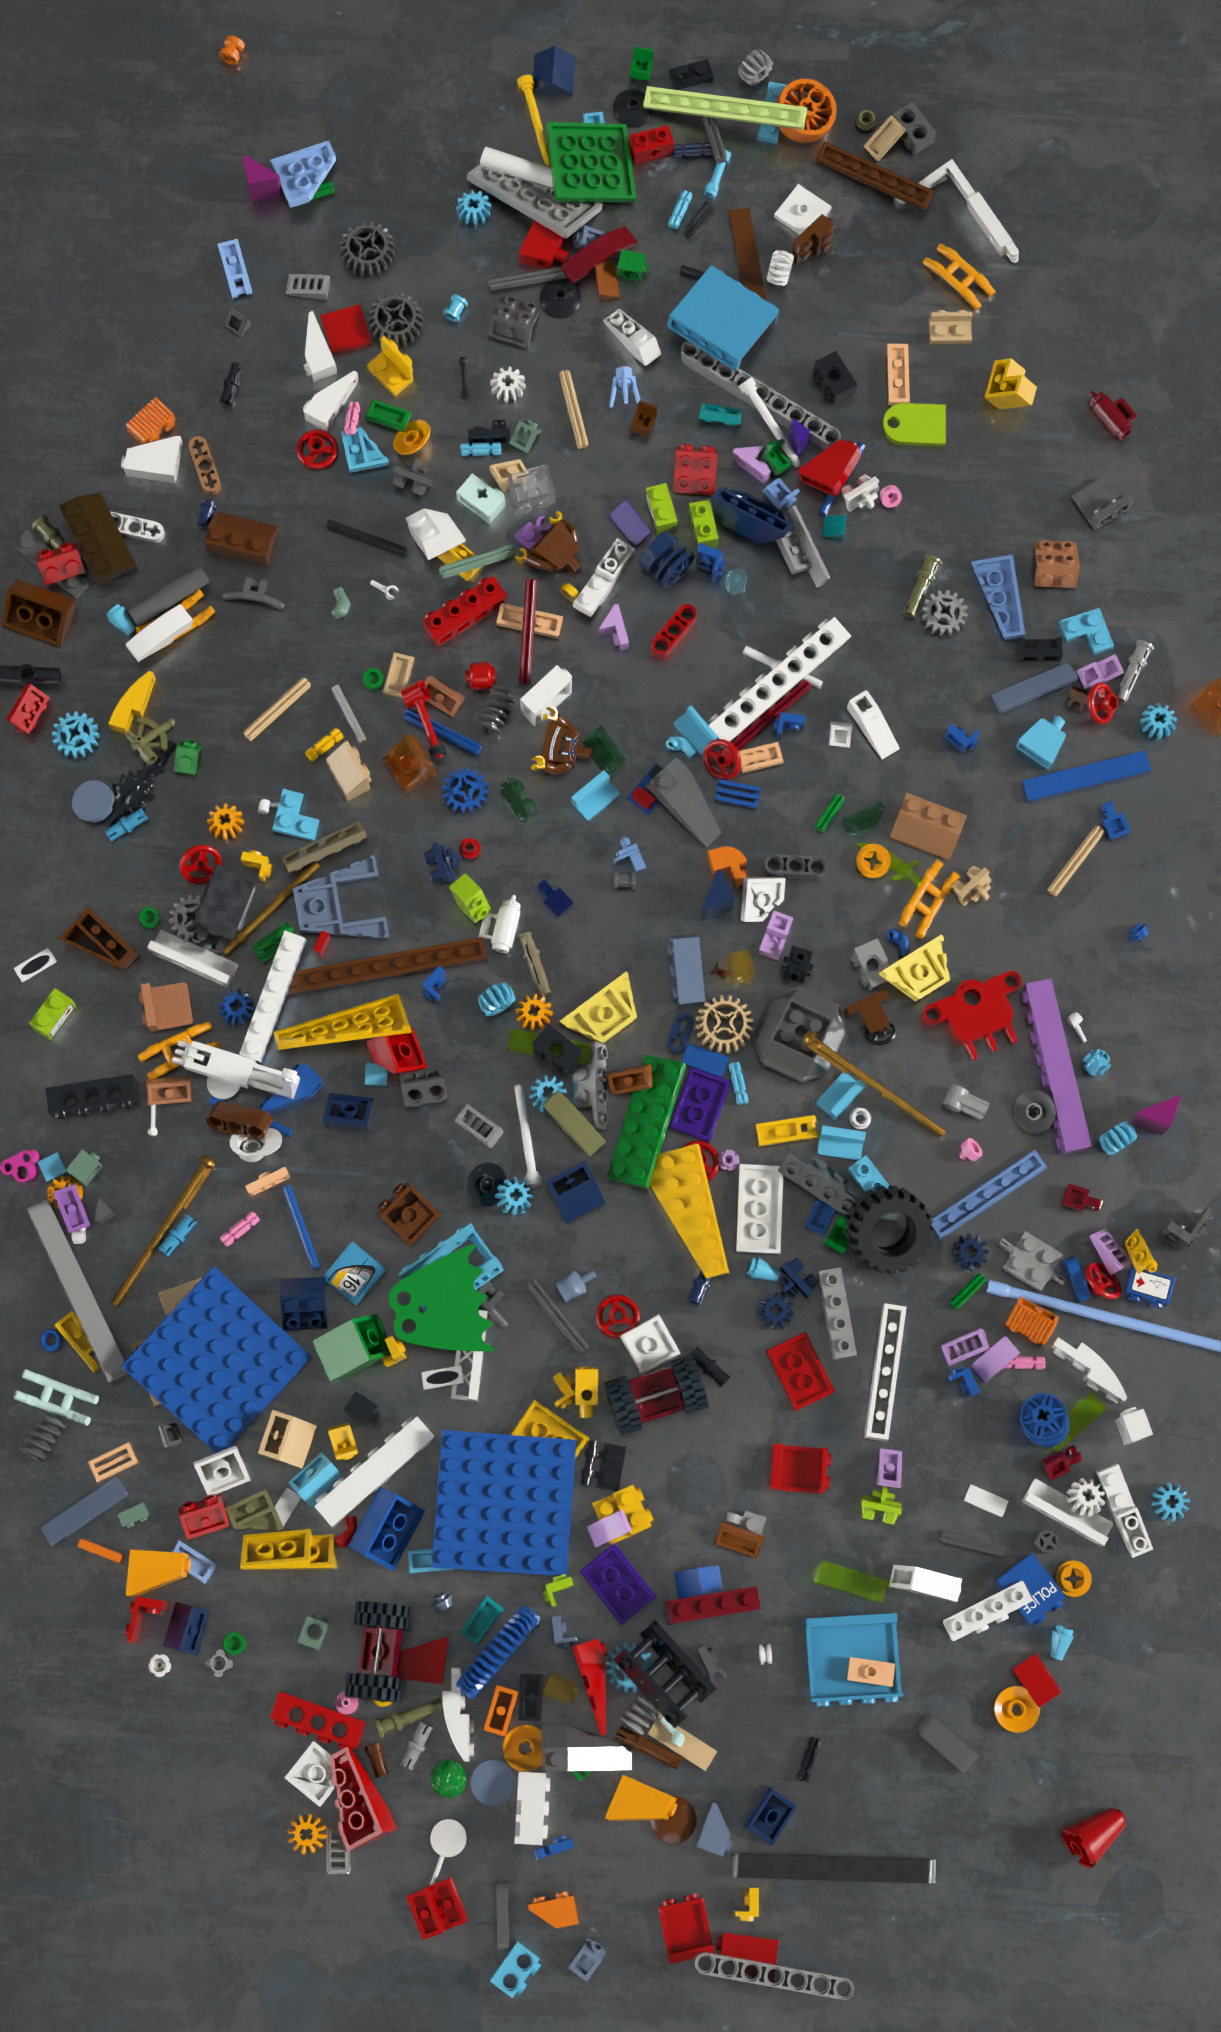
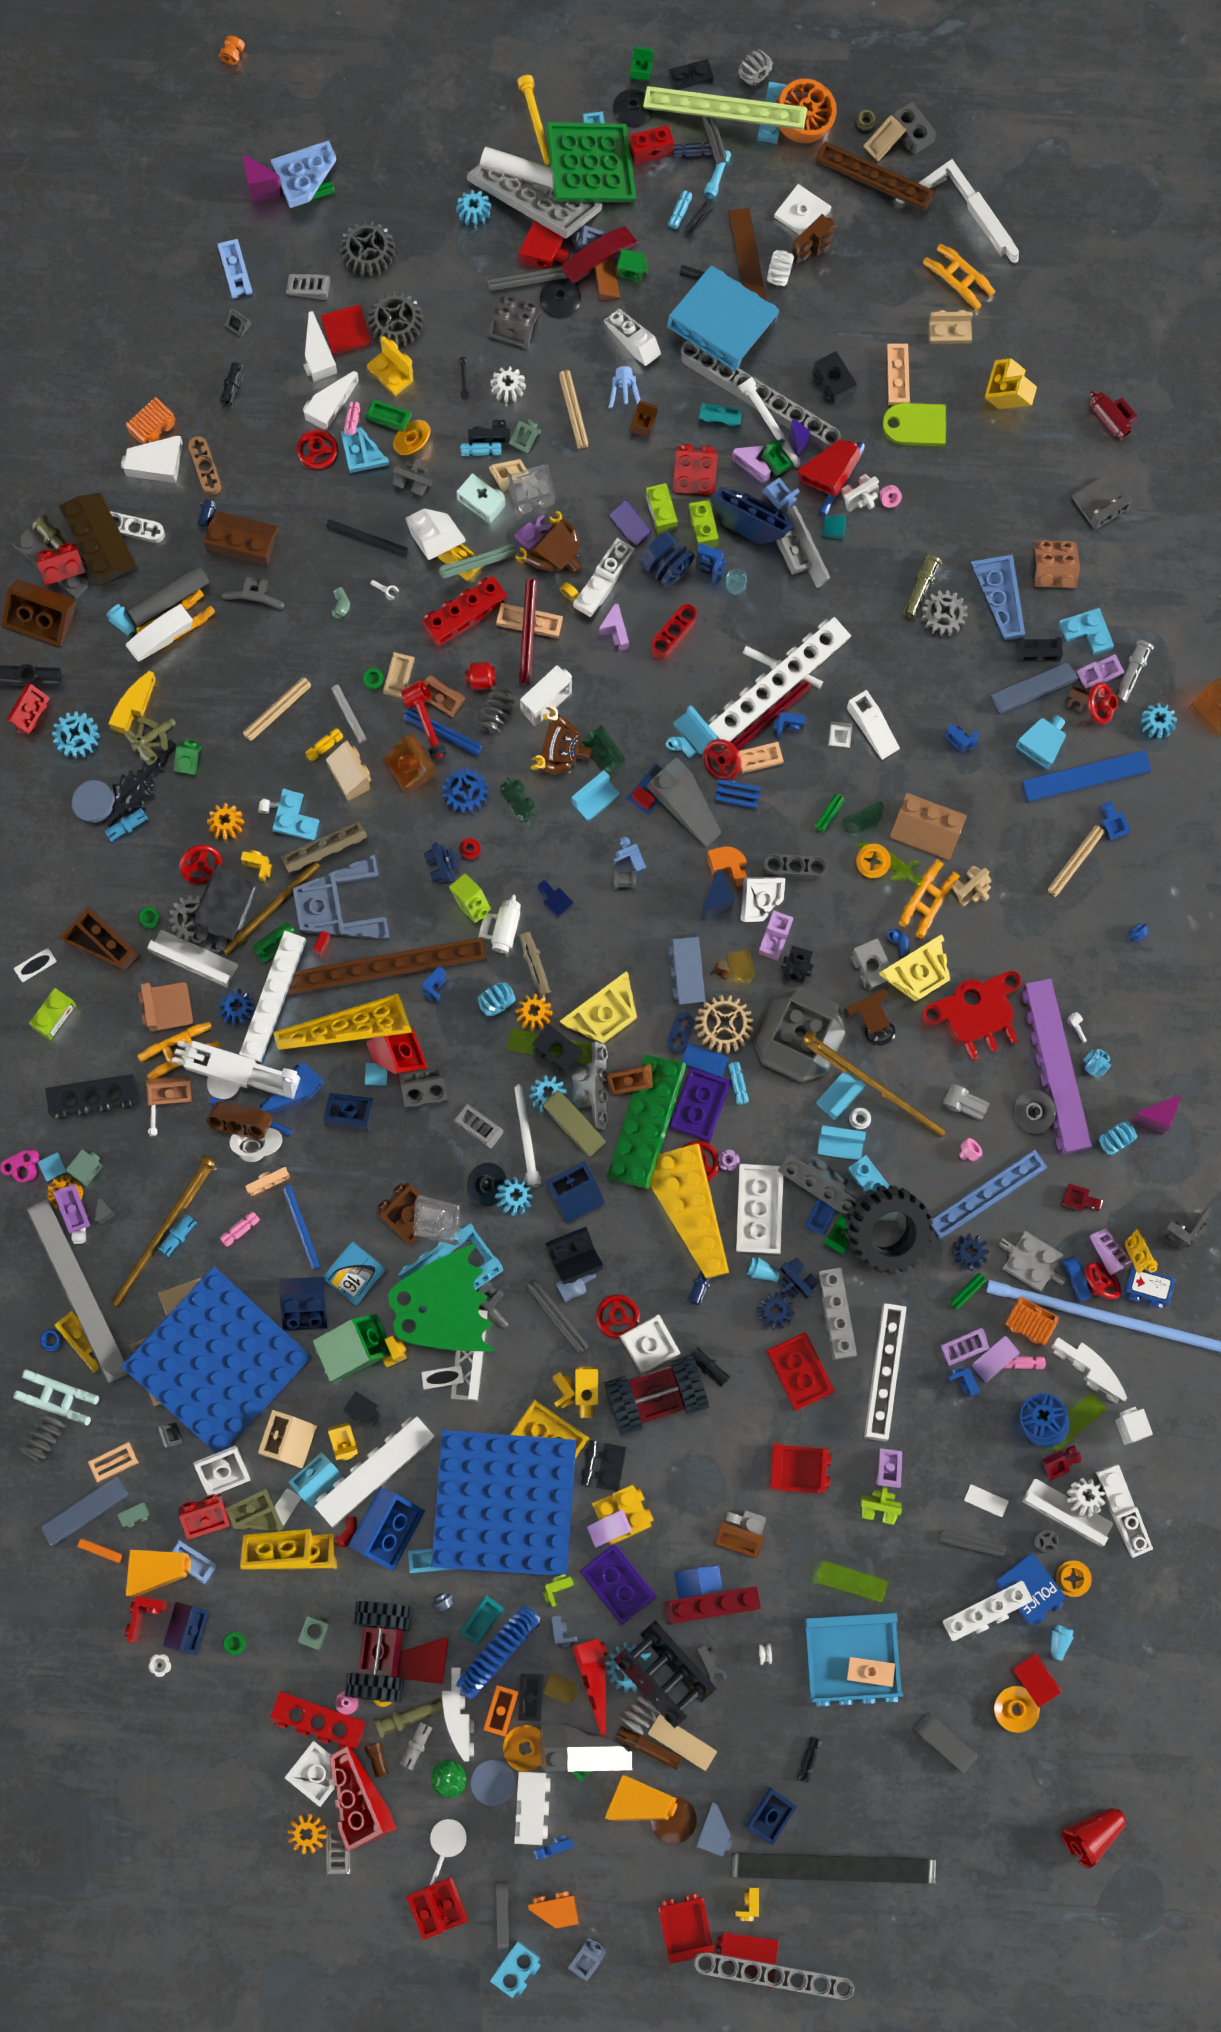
(212, 1663): light grey plate -> none
(436, 1220): none -> clear plate
(455, 308): medium azure bush -> none
(553, 72): dark blue slope -> none
(574, 1256): none -> black bracket
(678, 1738): light aqua hand -> none
(786, 1131): yellow plate -> none
(925, 1582): white slope -> none
(1177, 1508): medium azure gear -> none

